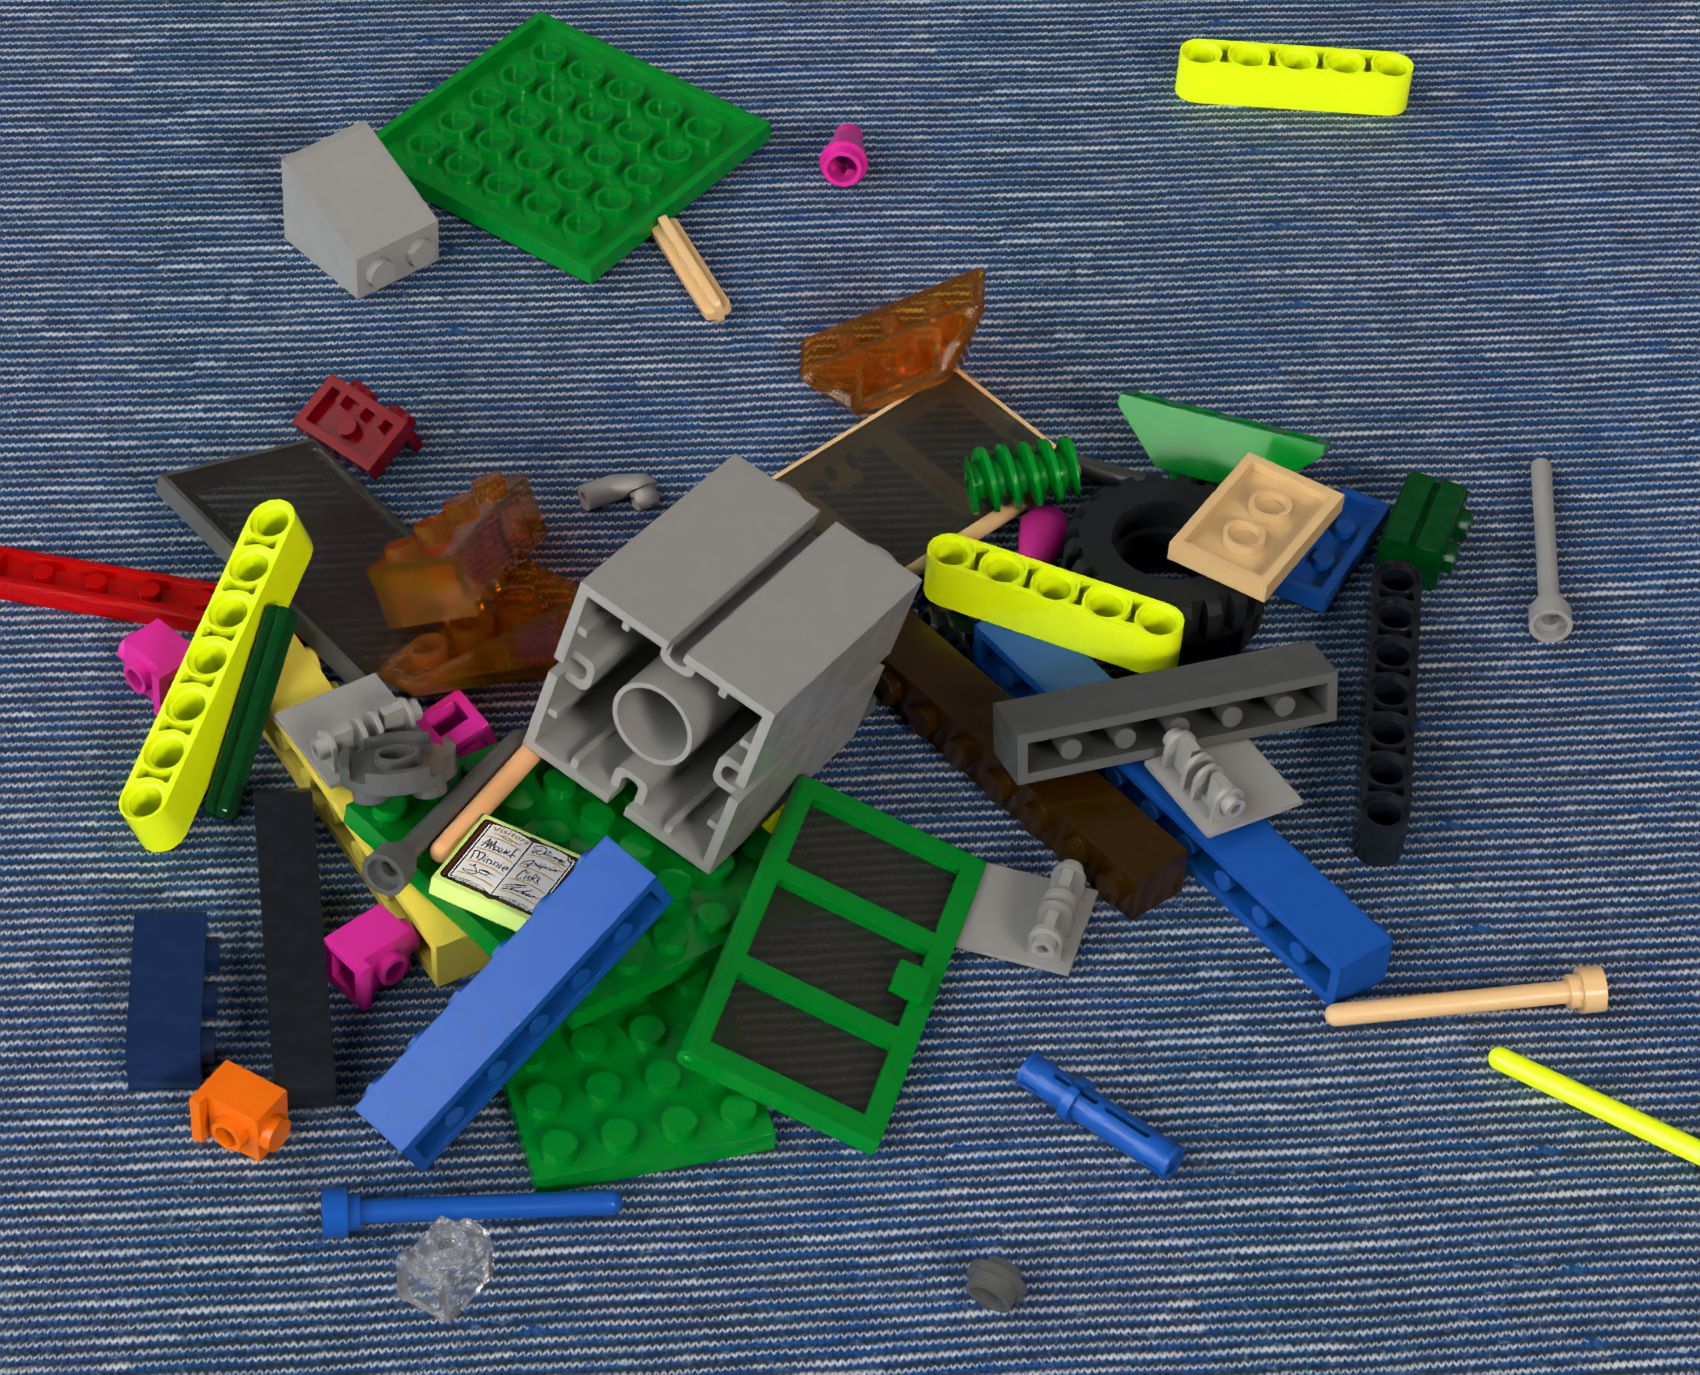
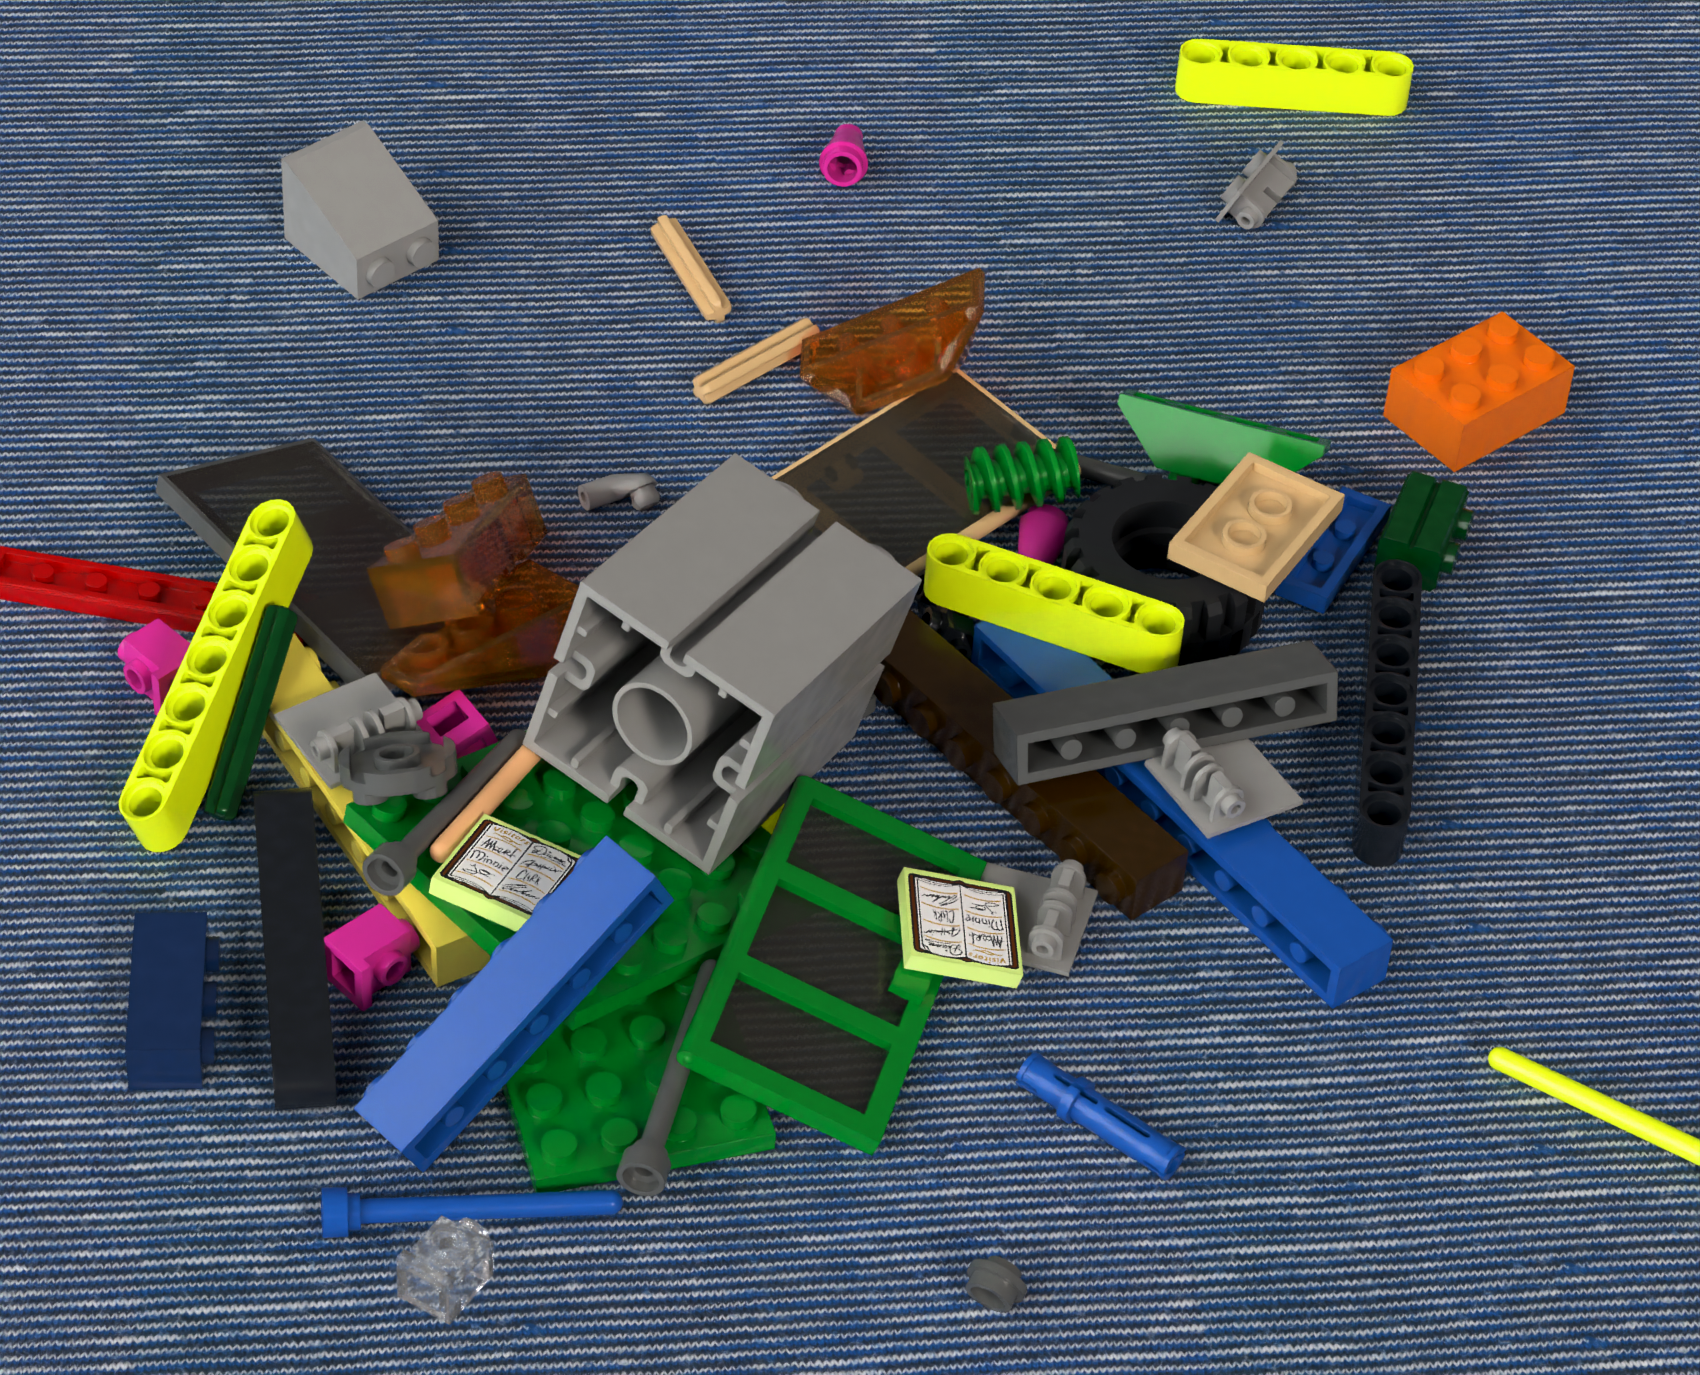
(240, 1112): orange brick -> none
(356, 426): dark red bracket -> none
(568, 145): green plate -> none
(646, 1162): none -> dark grey piece
(753, 362): none -> tan axle
(959, 927): none -> tile
(1266, 185): none -> light grey hinge
(1478, 391): none -> orange brick
(1549, 613): light grey piece -> none
(1581, 990): tan piece -> none

